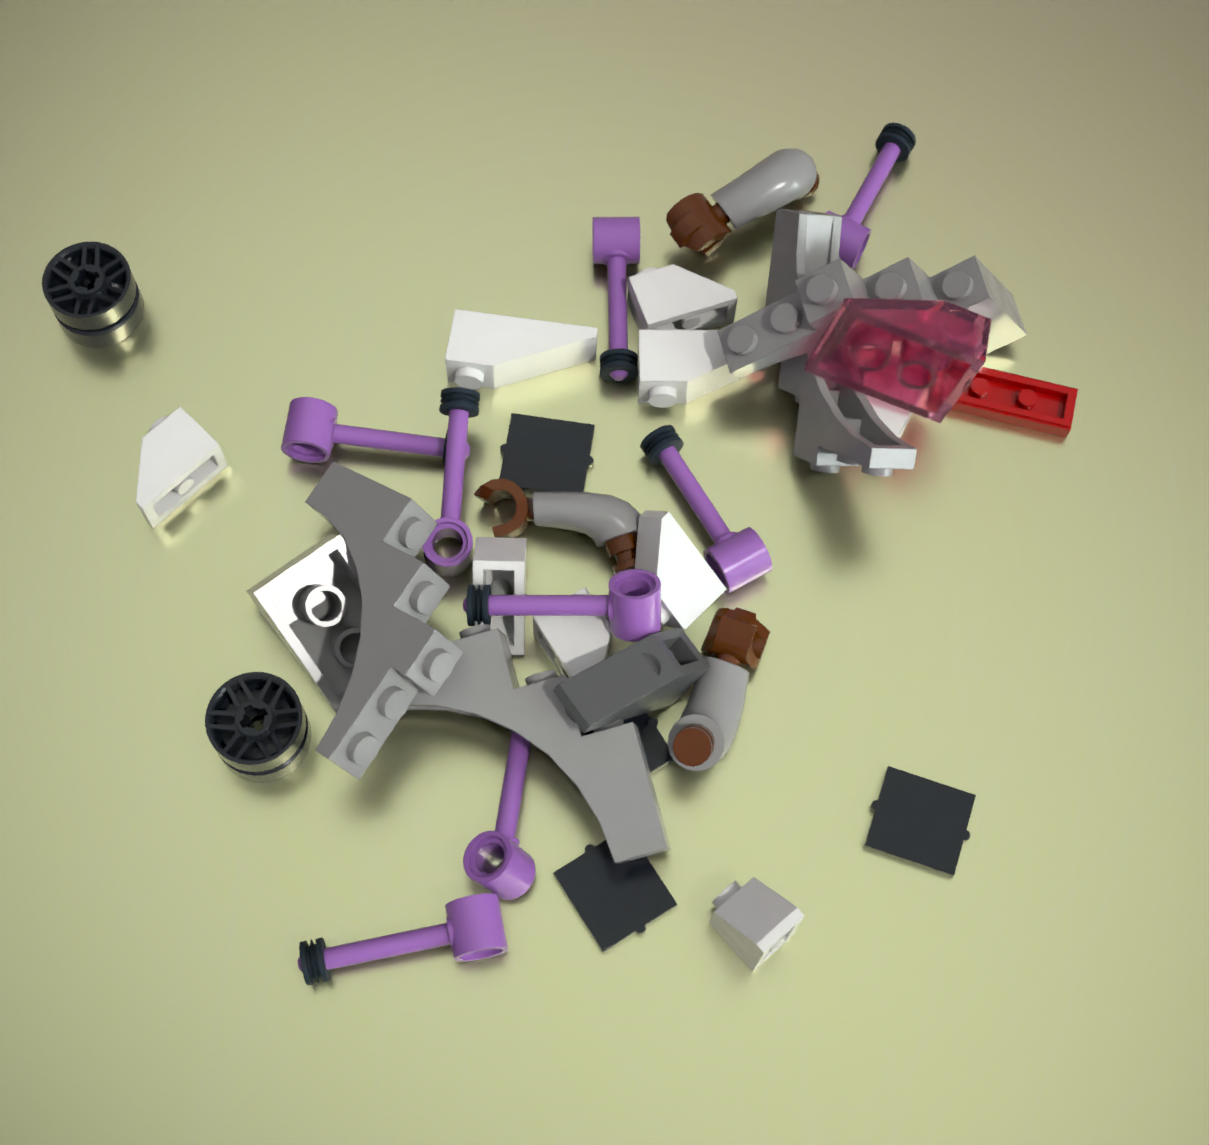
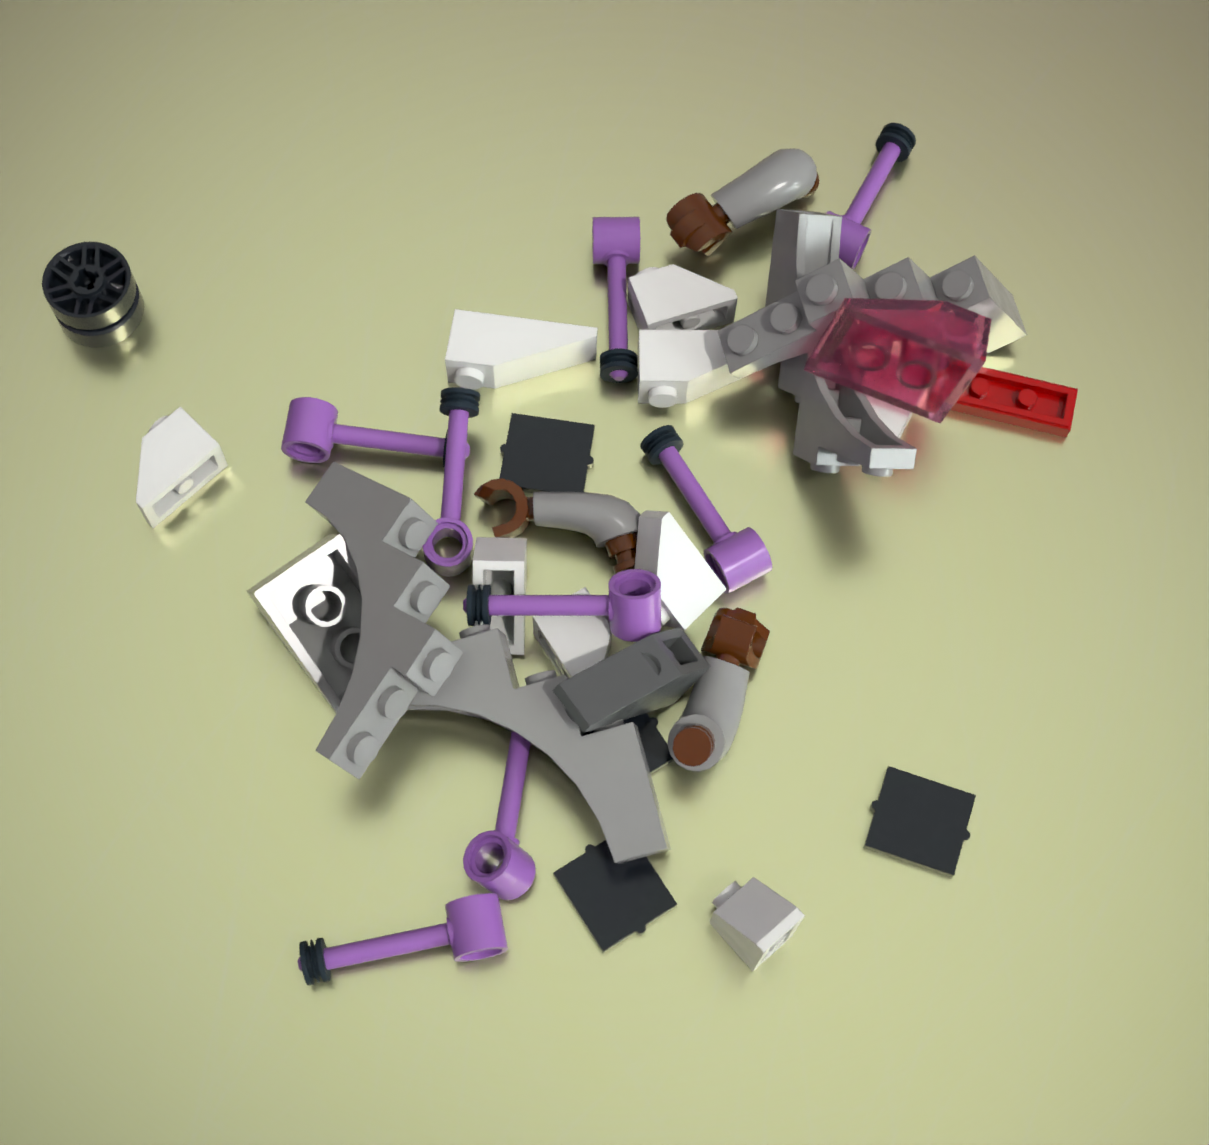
(254, 701): black wheel -> none

